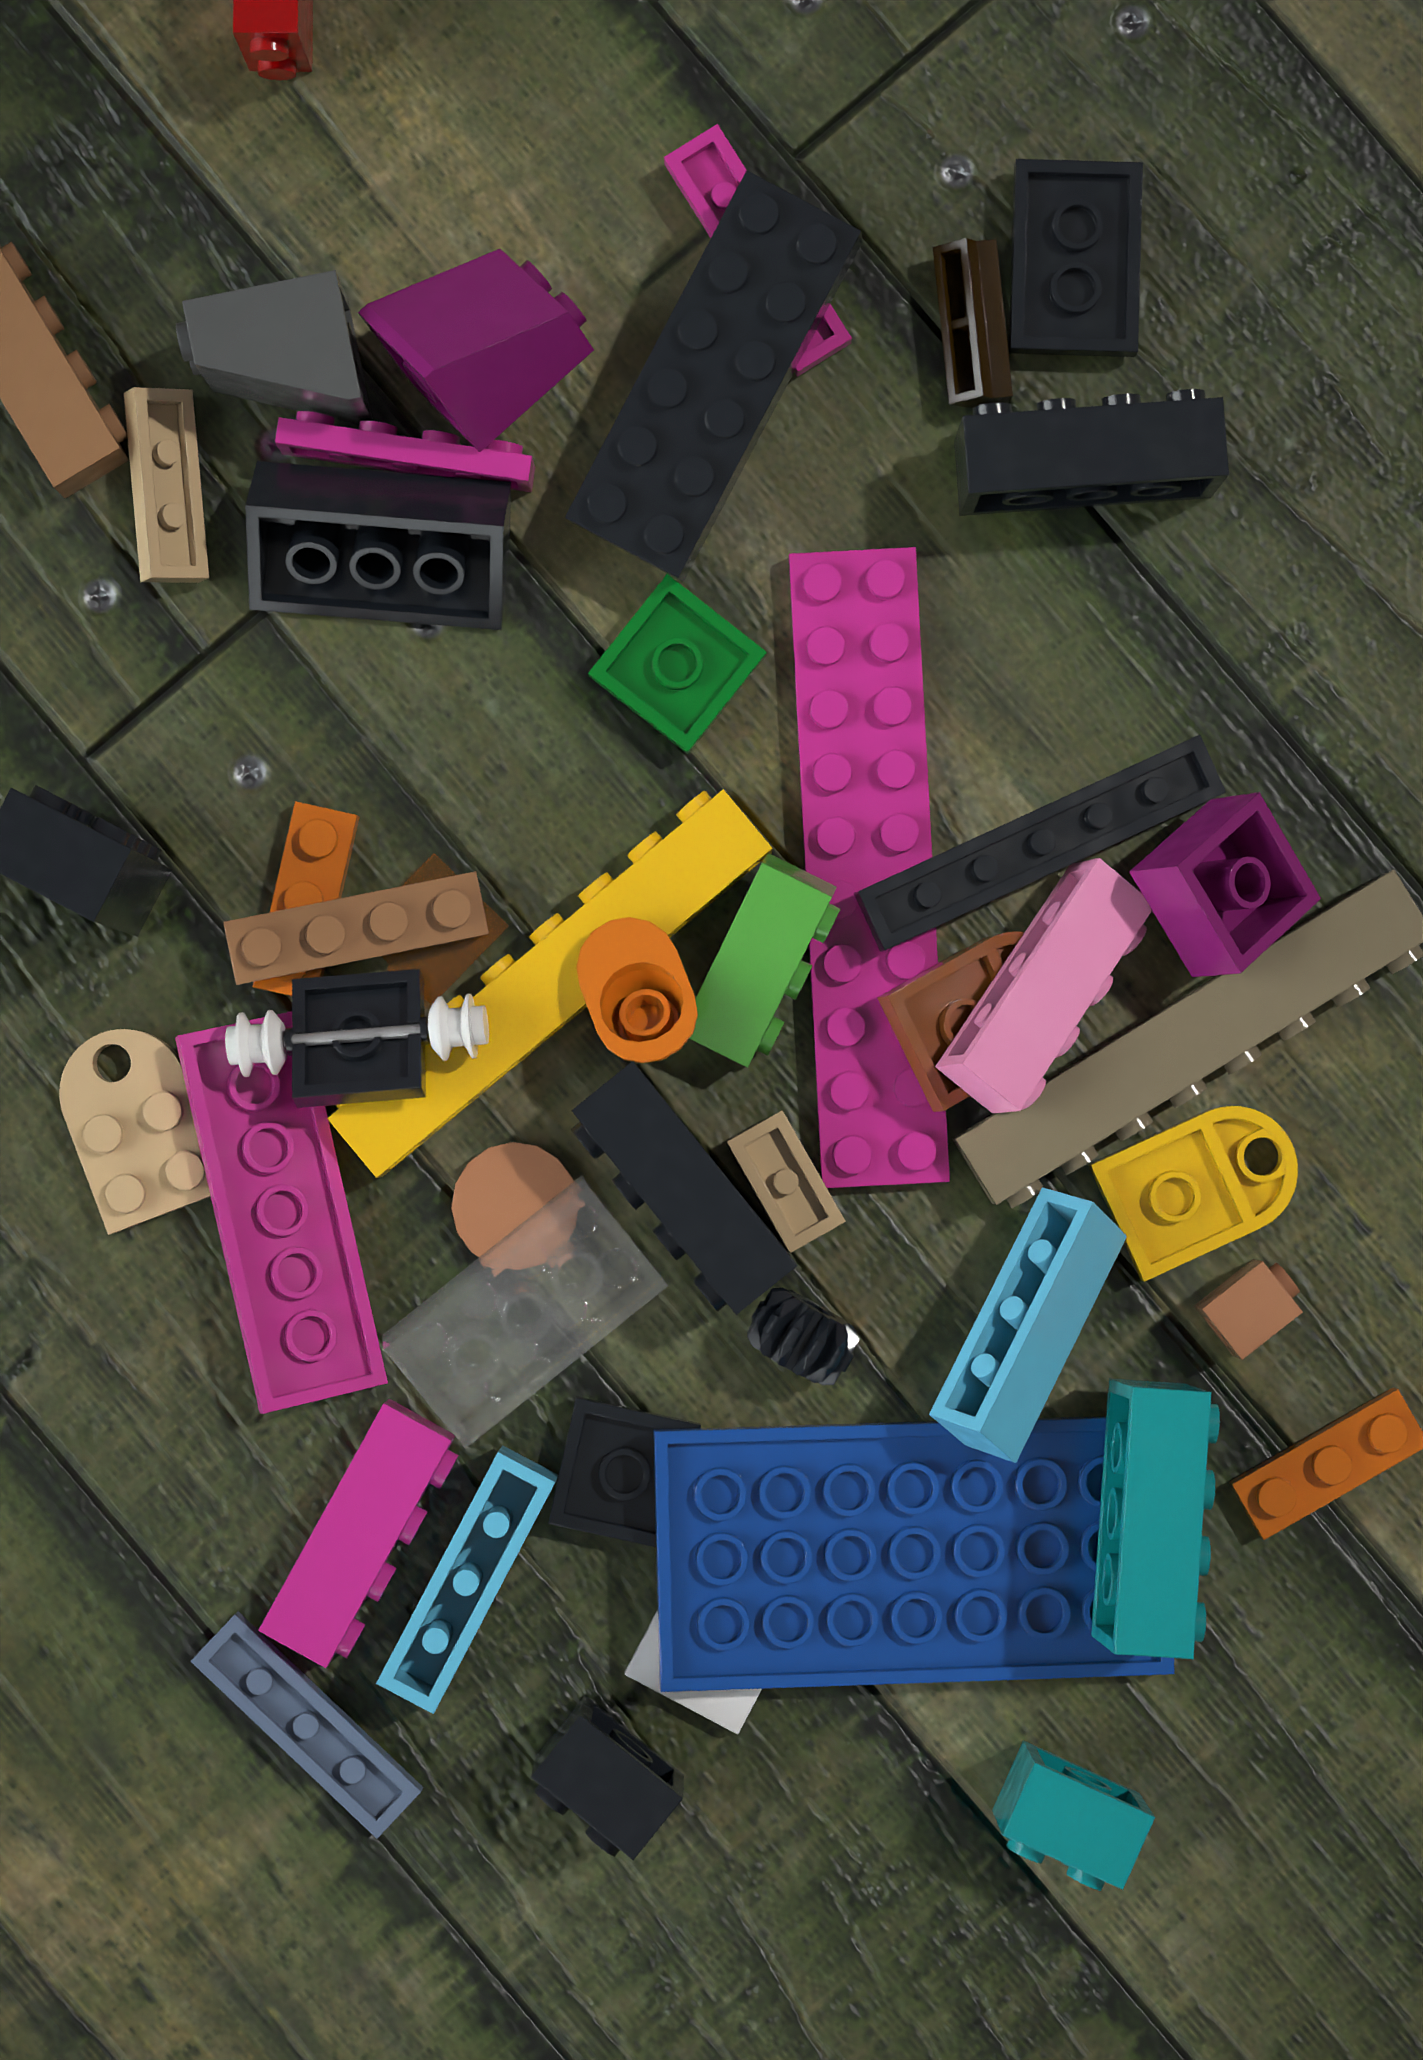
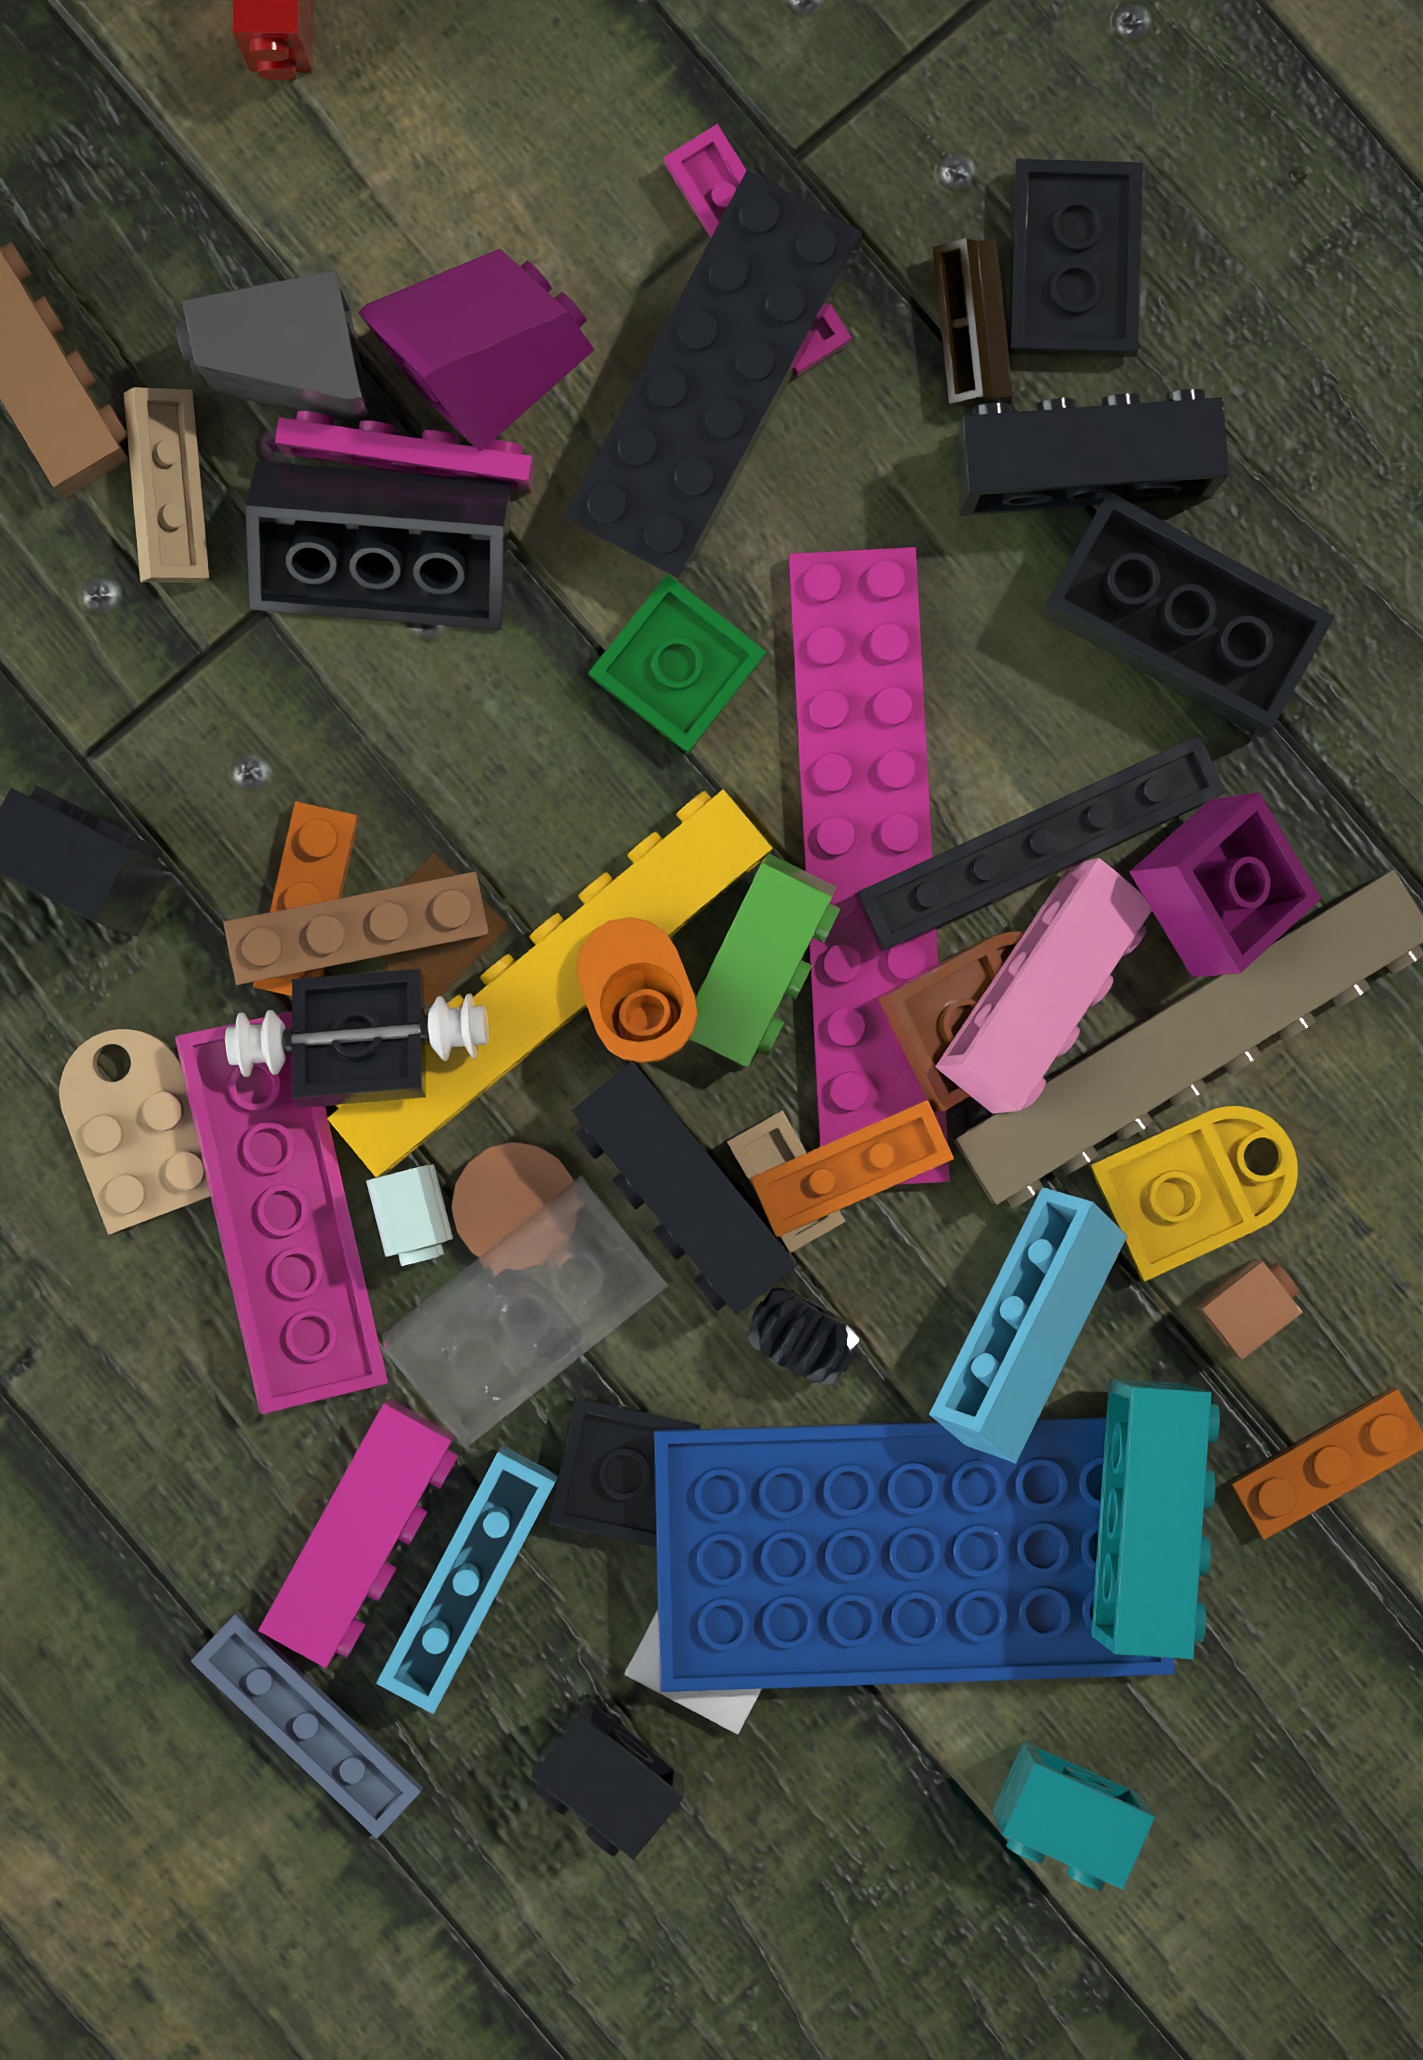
(410, 1214): none -> light aqua brick
(852, 1168): none -> orange plate
(1187, 615): none -> black brick

